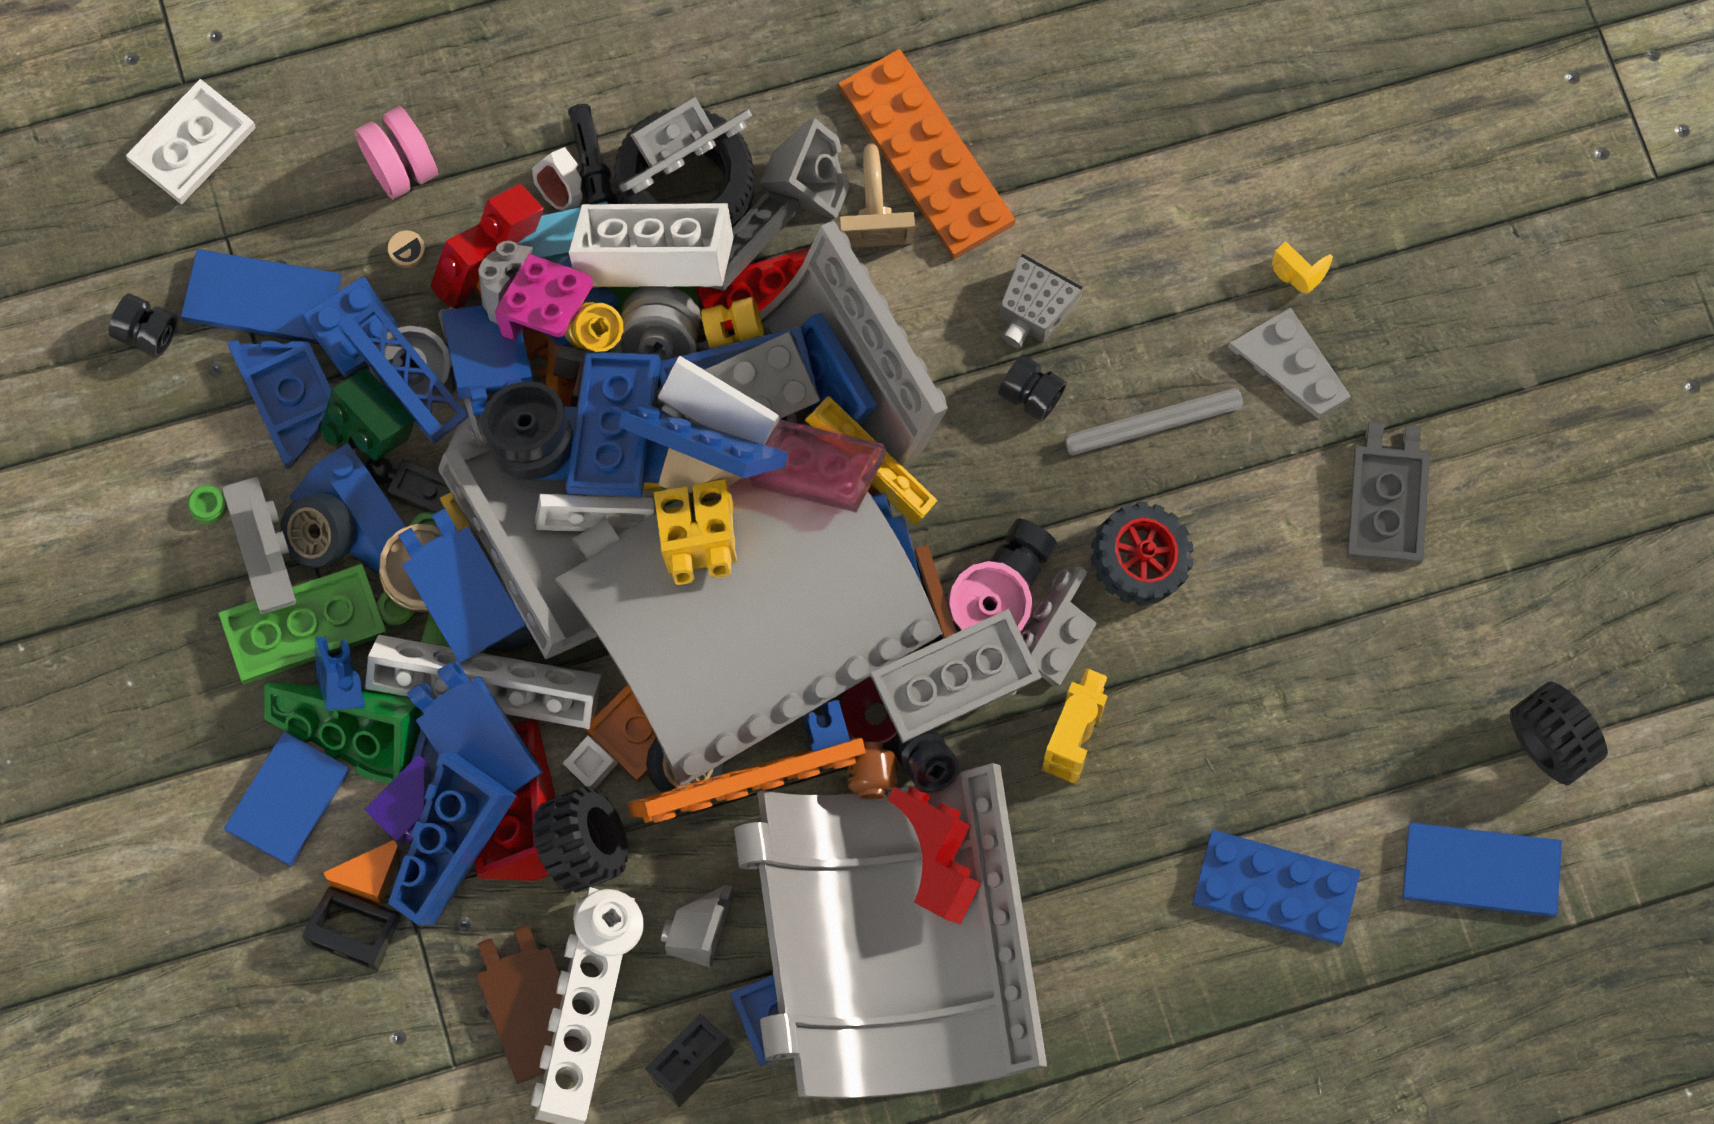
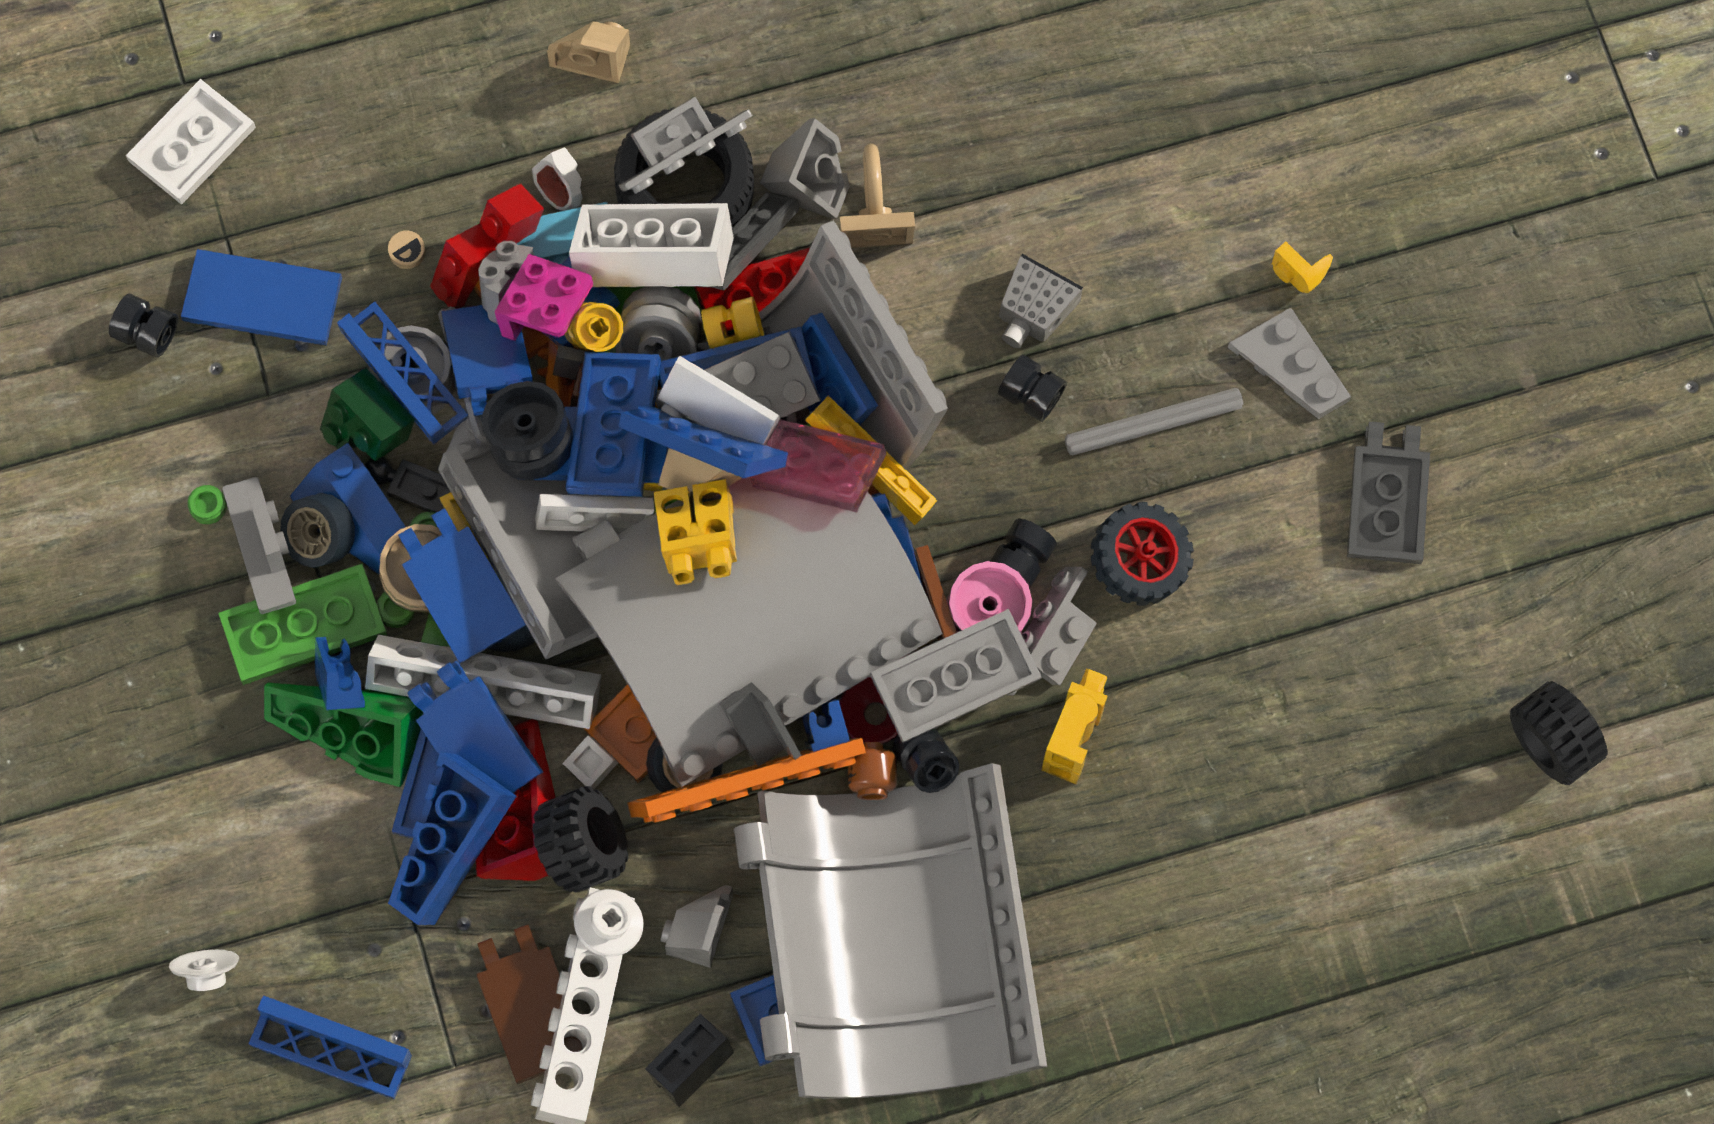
(204, 968): none -> white piece
(286, 391): blue wing -> none
(287, 799): blue tile -> none
(324, 317): blue plate -> none
(334, 1033): none -> blue fence
(344, 946): black tile -> none
(367, 874): orange slope -> none
(397, 151): bright pink wheel -> none
(402, 802): dark purple slope -> none
(592, 51): none -> tan slope
(594, 173): black pin -> none
(758, 725): none -> dark grey panel
(926, 154): orange plate -> none
(944, 882): red arch -> none
(1276, 887): blue plate -> none
(1482, 870): blue tile -> none

